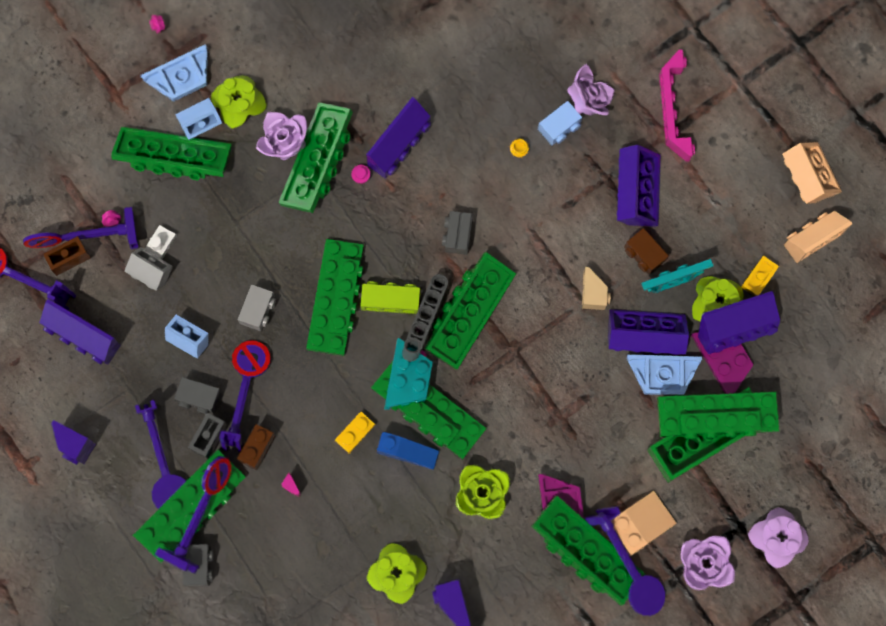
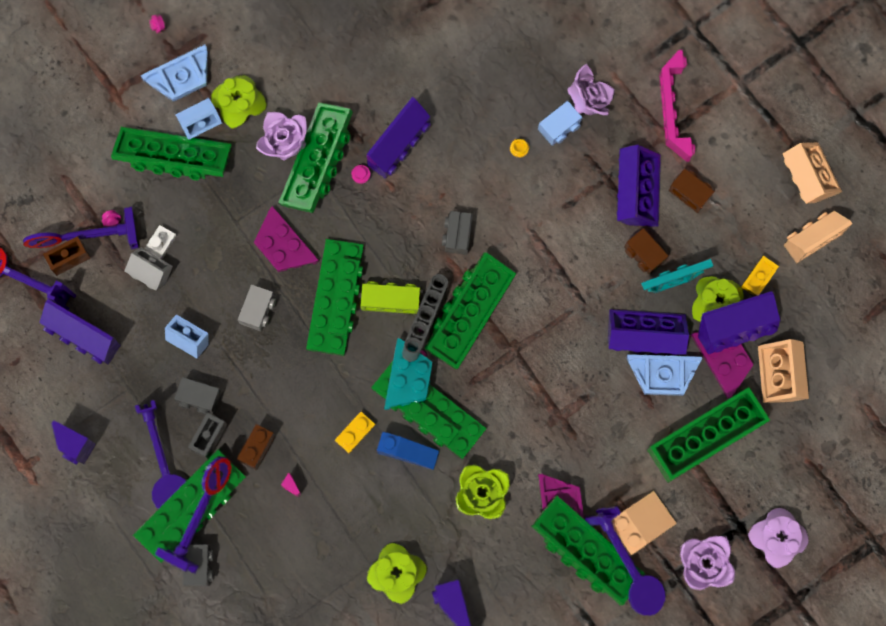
(250, 361): dark purple piece -> none
(281, 244): none -> magenta wing
(594, 291): tan slope -> none
(691, 190): none -> reddish brown brick
(718, 415): green plate -> none
(783, 371): none -> light nougat slope

